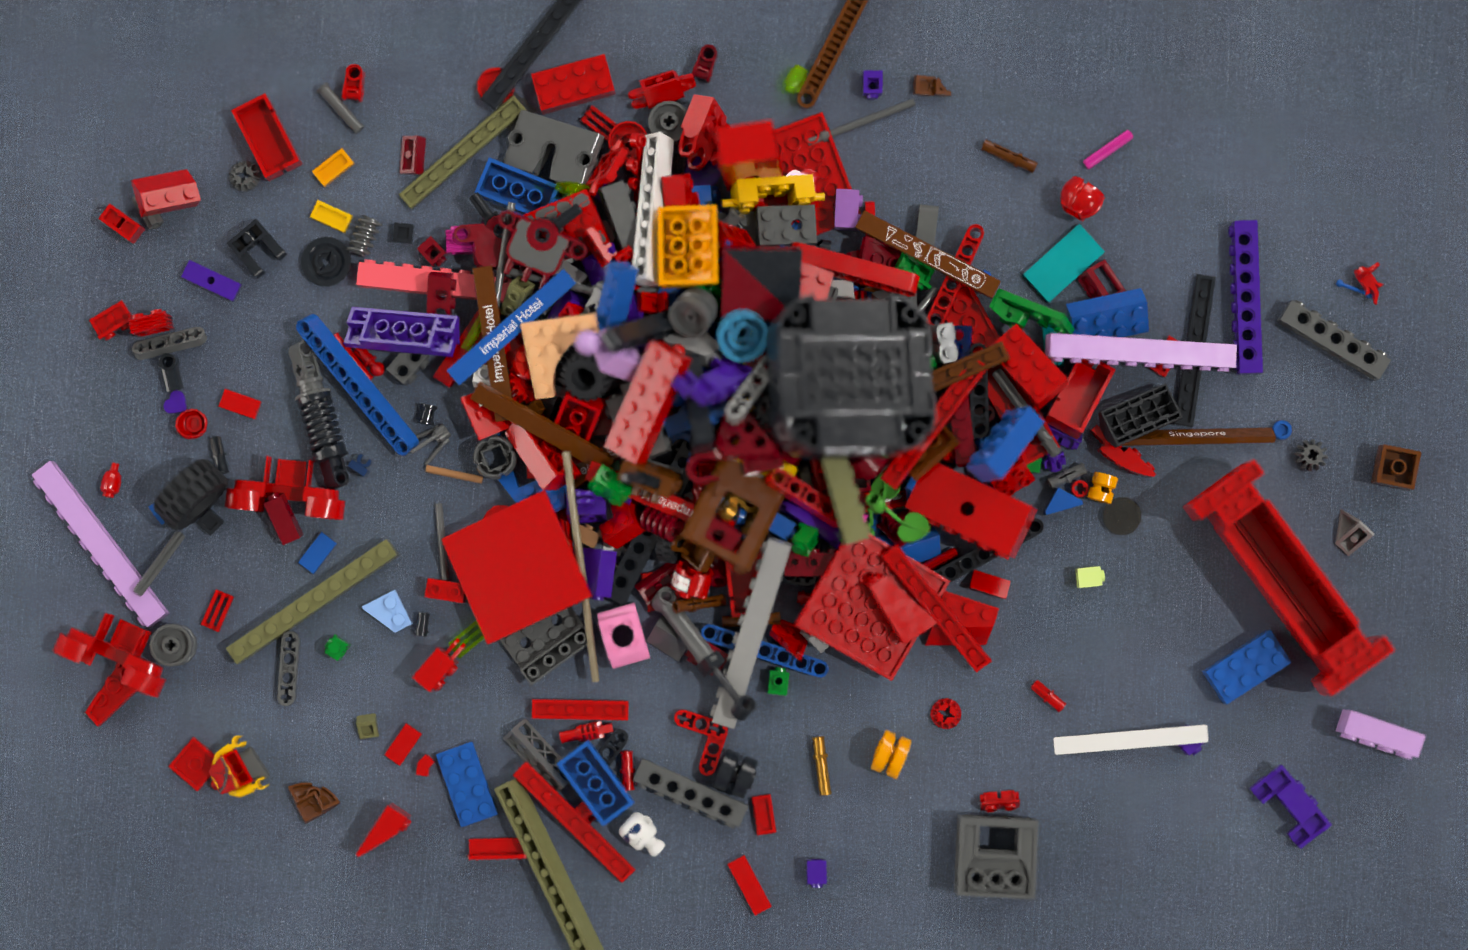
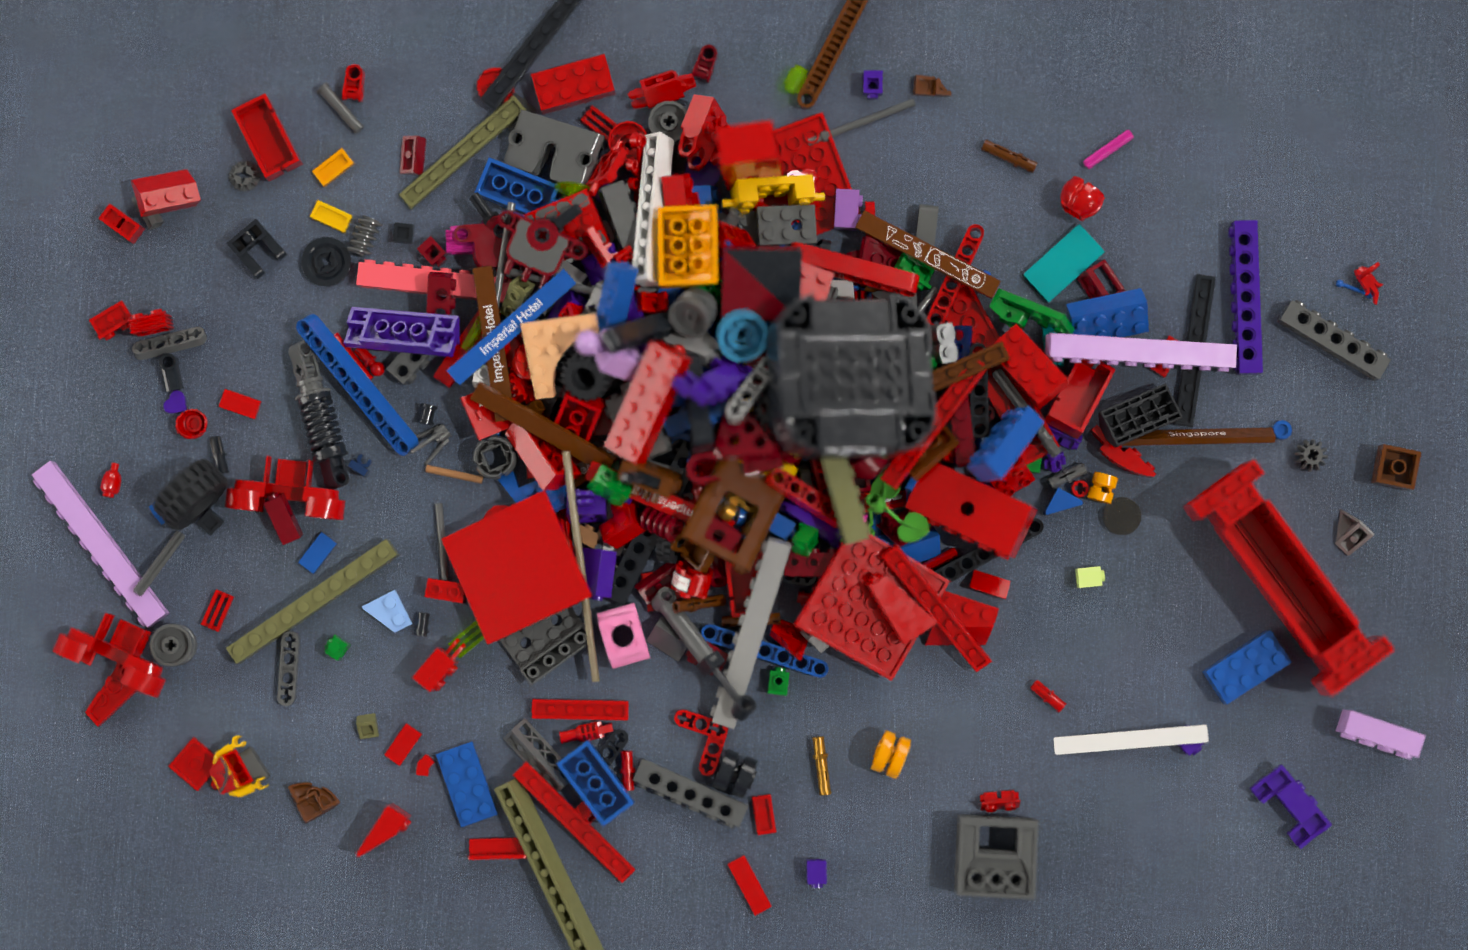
(201, 276): dark purple tile -> none
(640, 833): white piece -> none
(937, 717): red gear -> none

